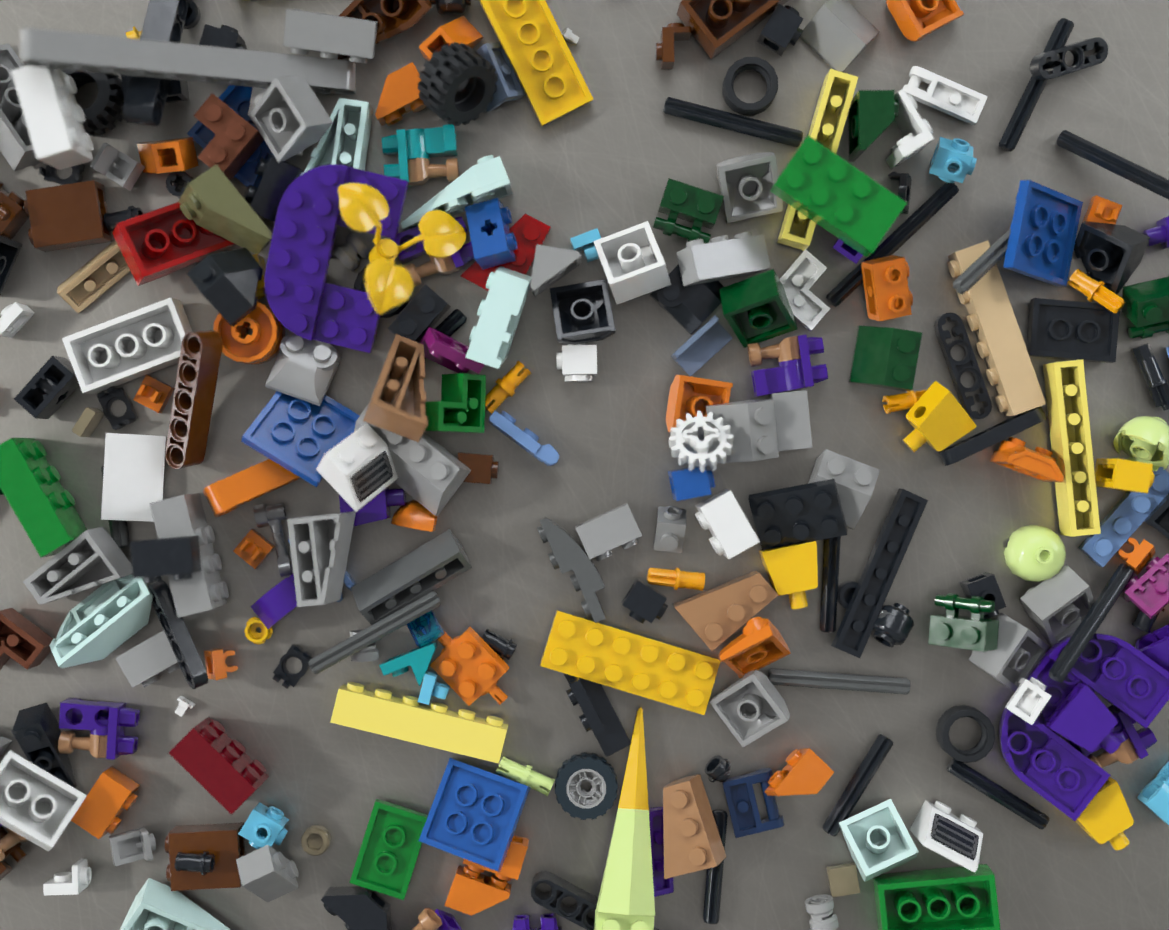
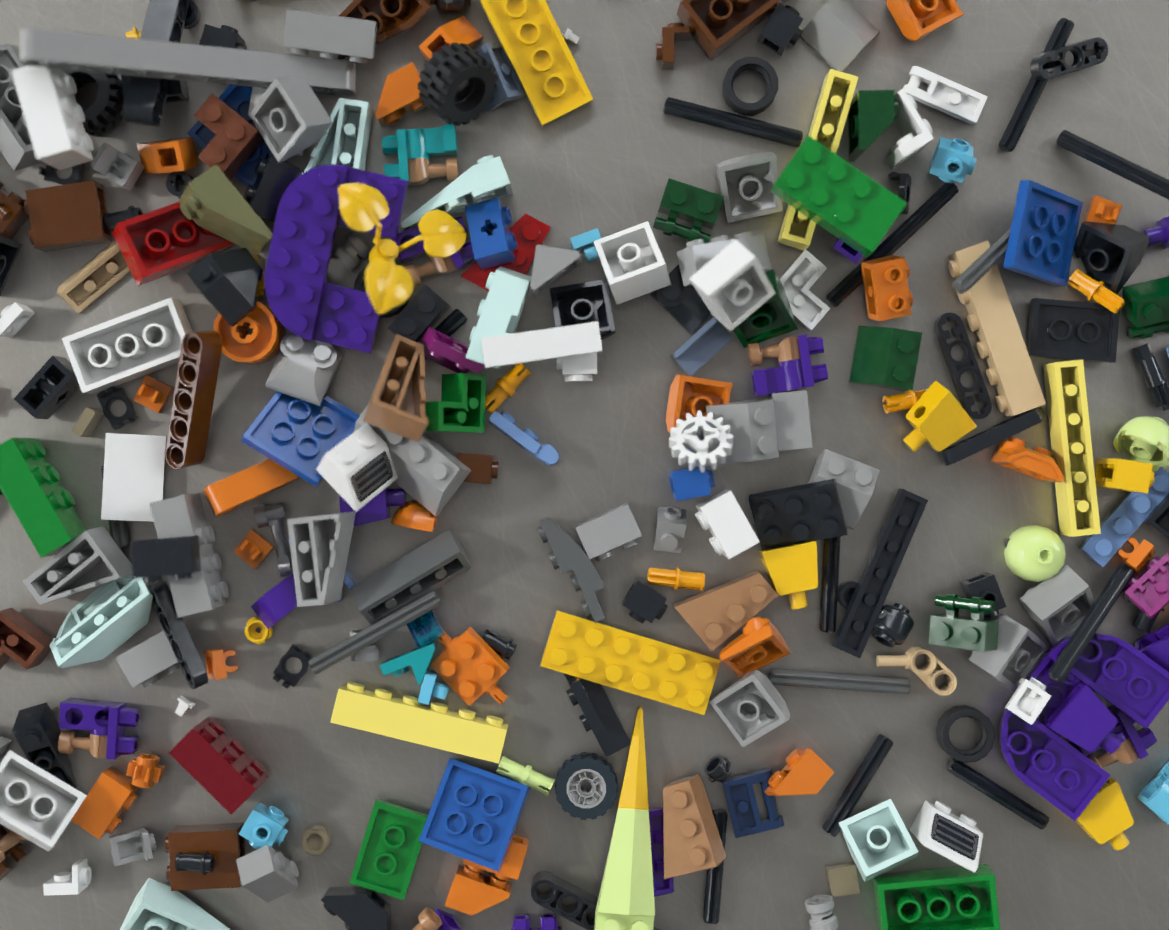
(145, 770): none -> orange gear
(541, 344): none -> white tile
(732, 285): none -> white brick
(927, 673): none -> tan beam

